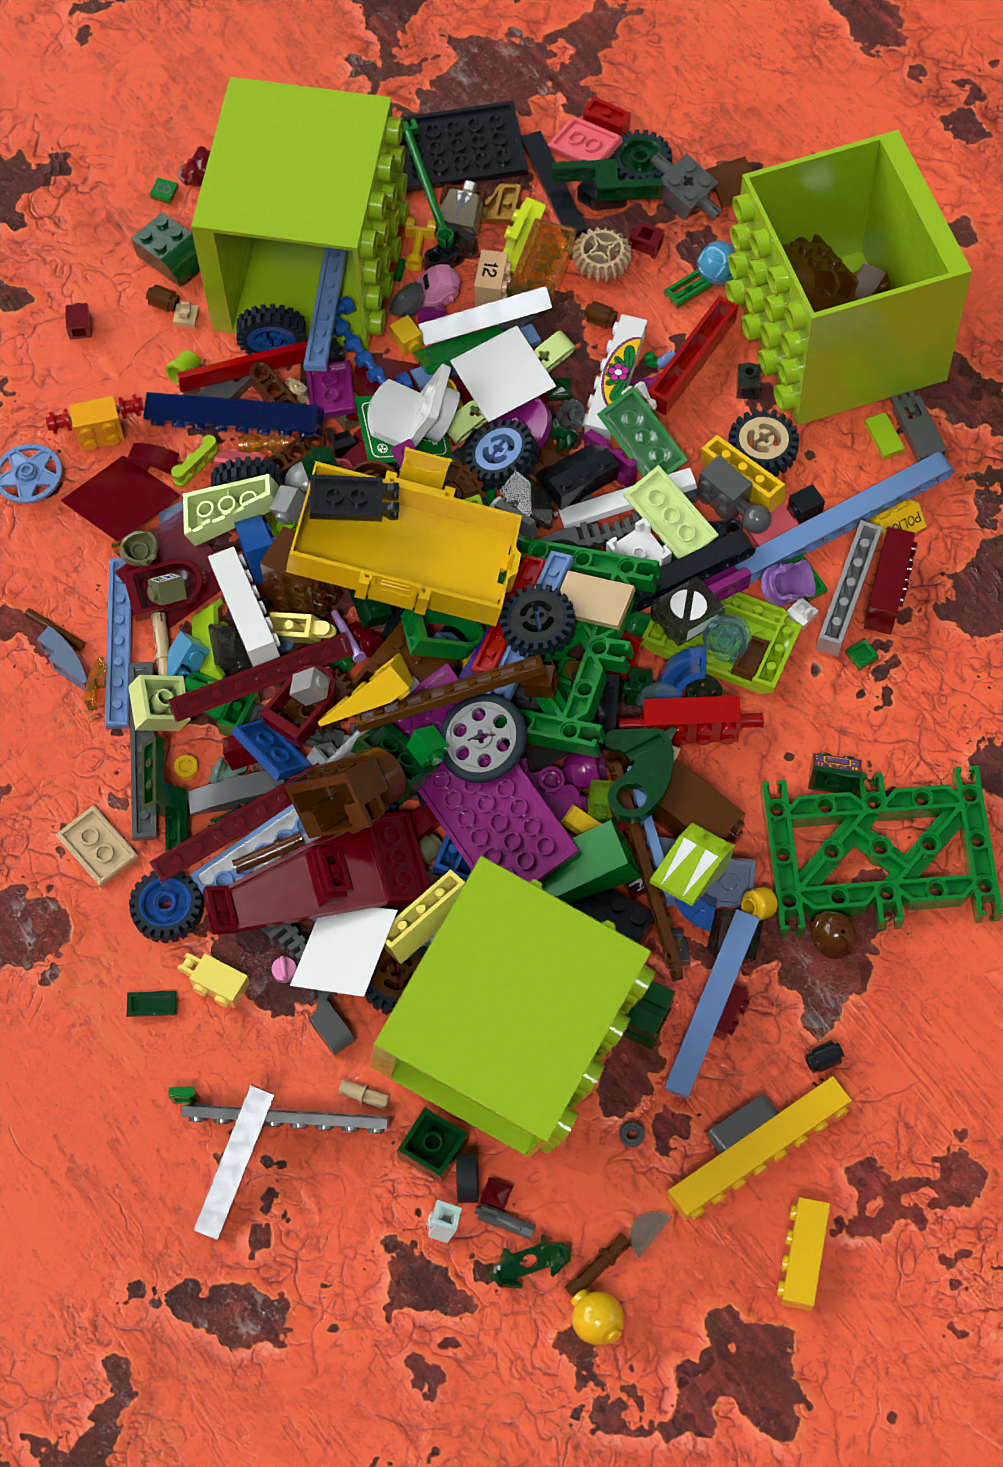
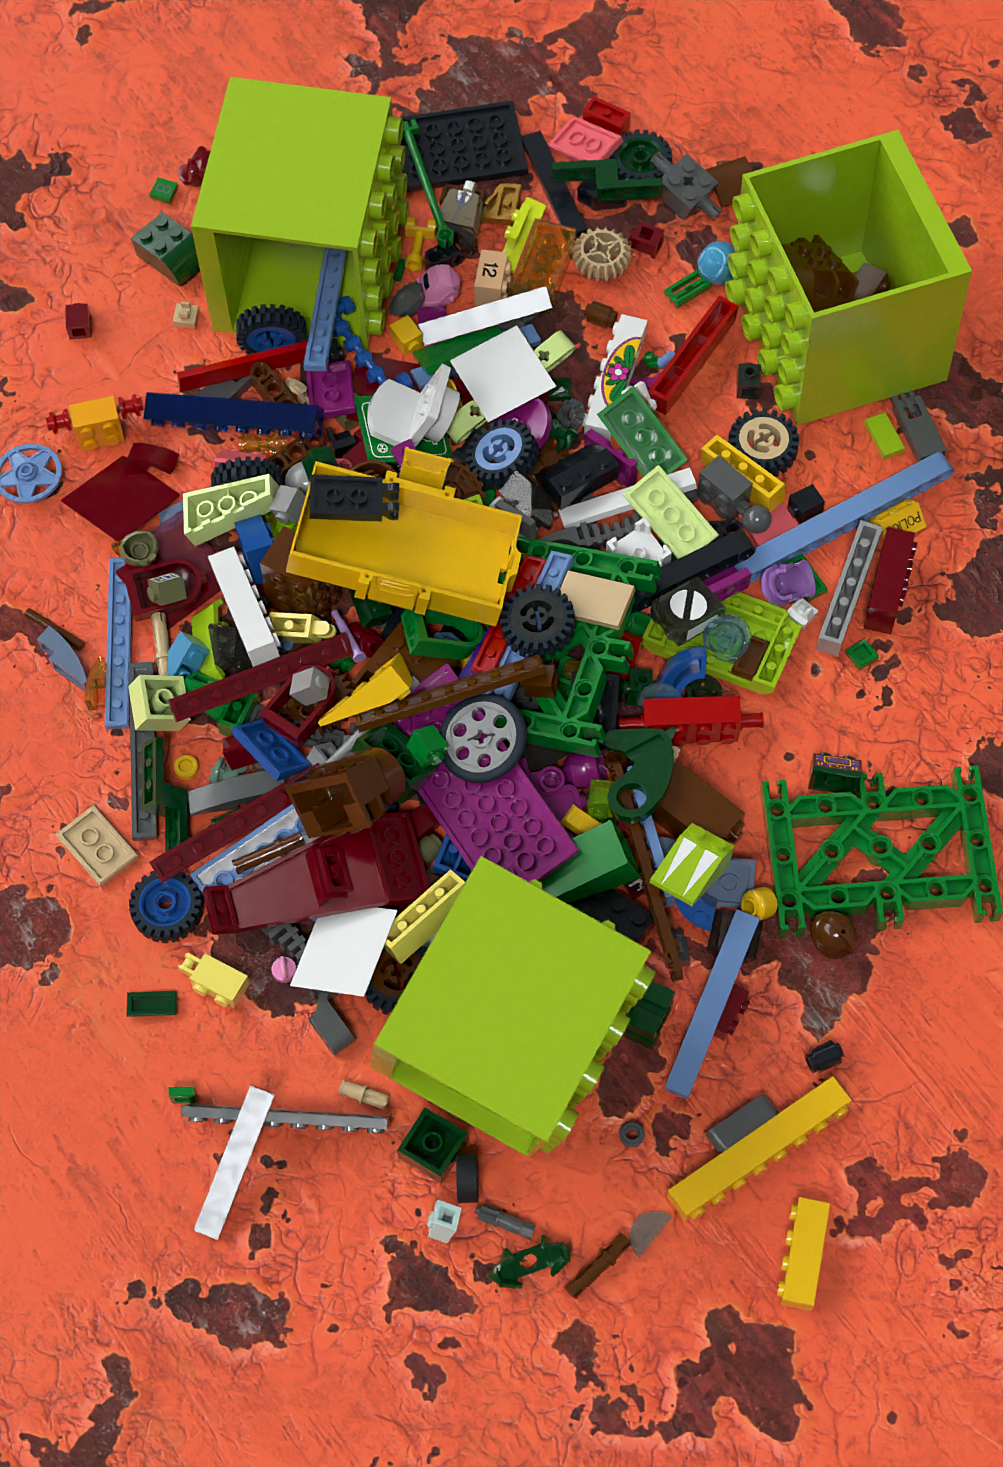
(162, 298): reddish brown brick -> none
(184, 361): lime piece -> none
(195, 462): lime plate -> none
(496, 1194): dark red tile -> none
(597, 1317): yellow brick -> none

